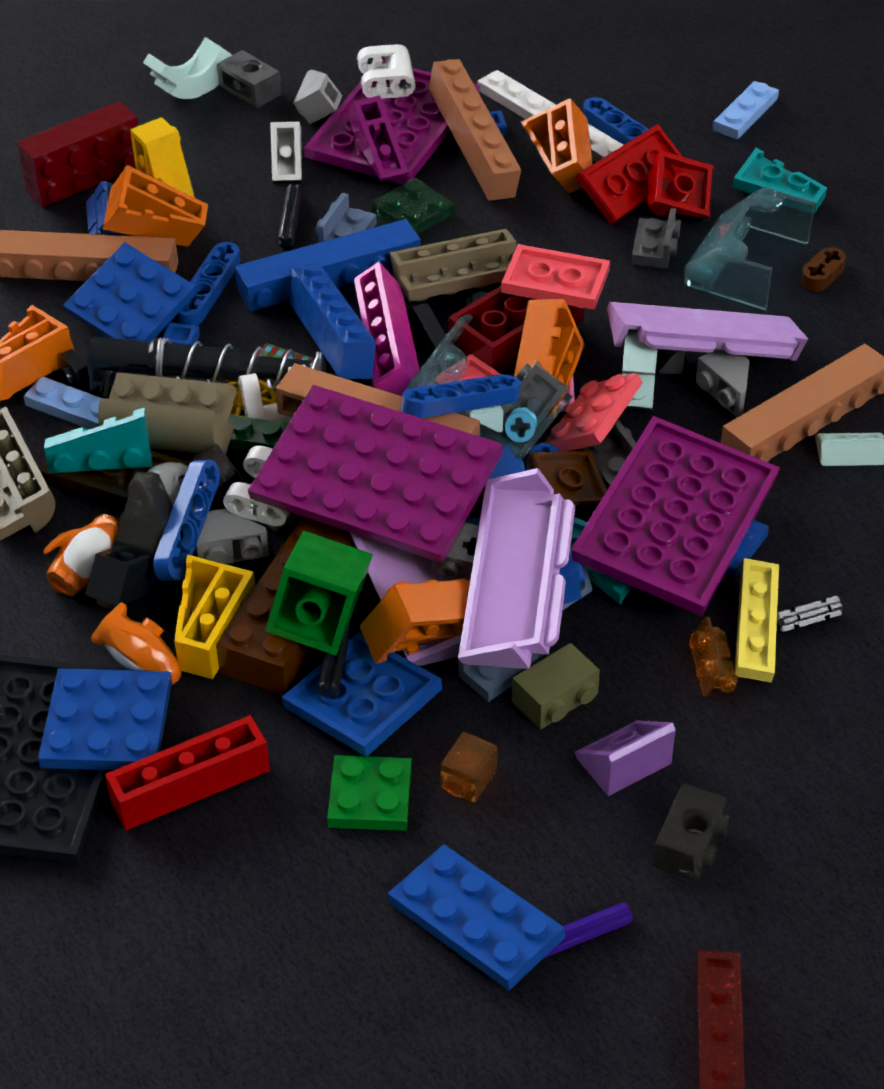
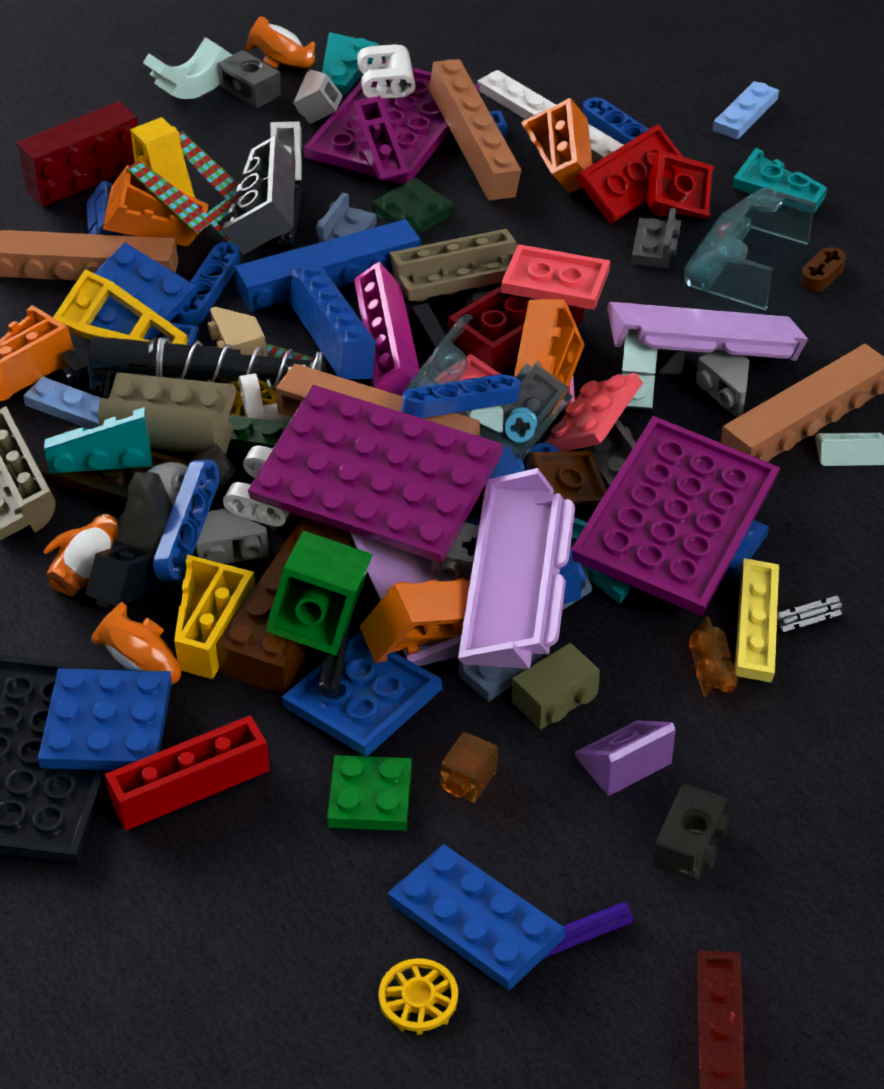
(88, 298): none -> yellow plate
(182, 205): none -> piece
(237, 329): none -> tan slope
(264, 198): none -> dark grey wedge
(280, 46): none -> orange animal
(341, 60): none -> teal wing
(418, 995): none -> yellow wheel

